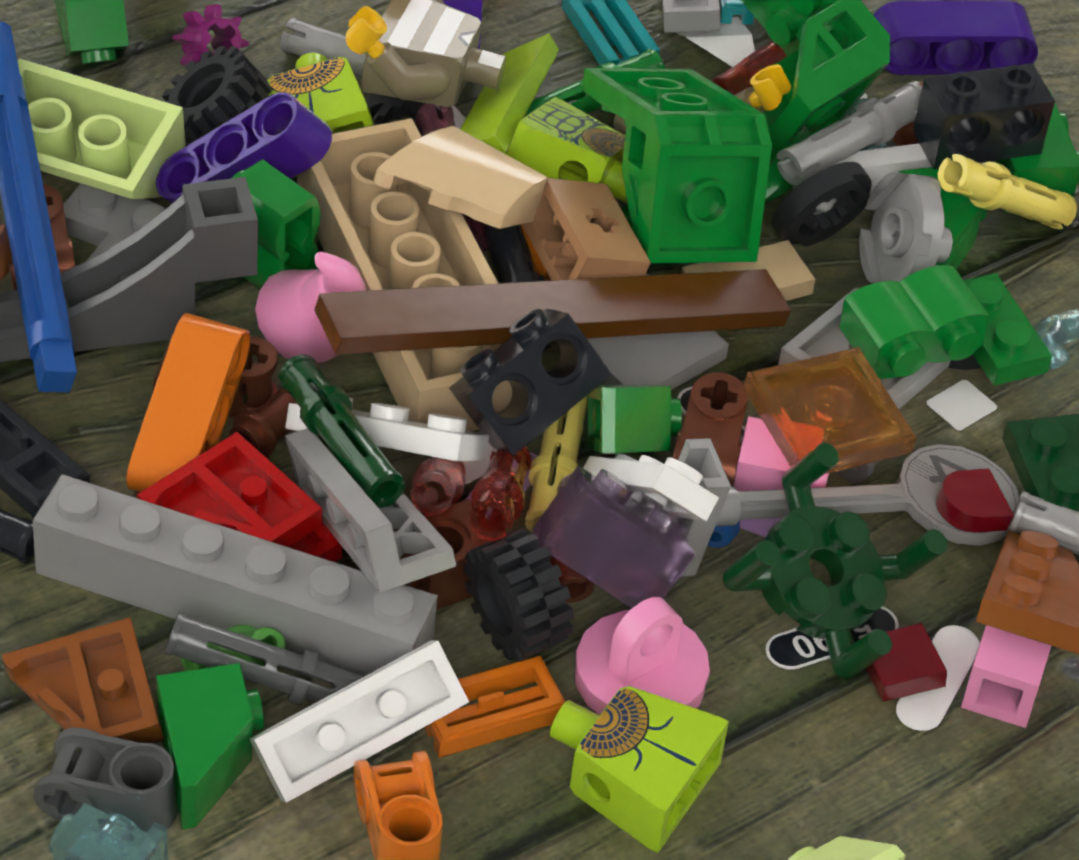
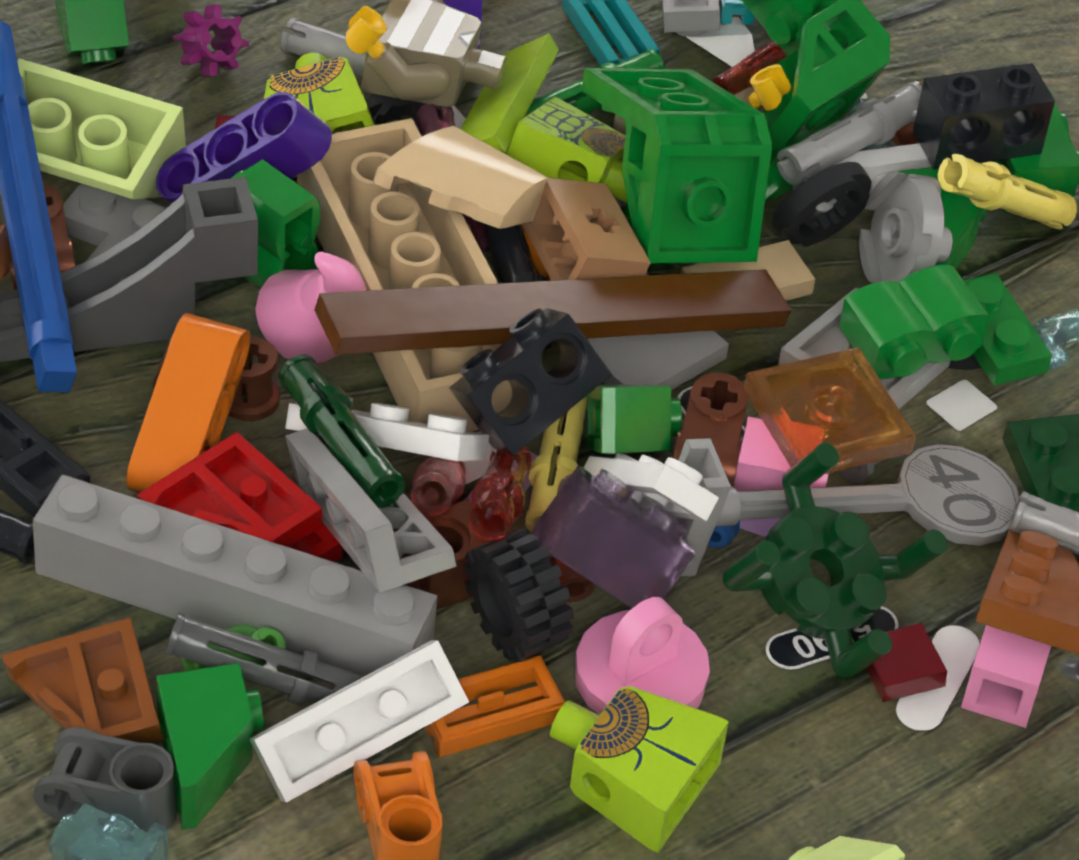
(216, 90): black tyre -> none
(266, 423): copper pin -> none
(956, 36): dark purple beam -> none
(973, 502): dark red tile -> none

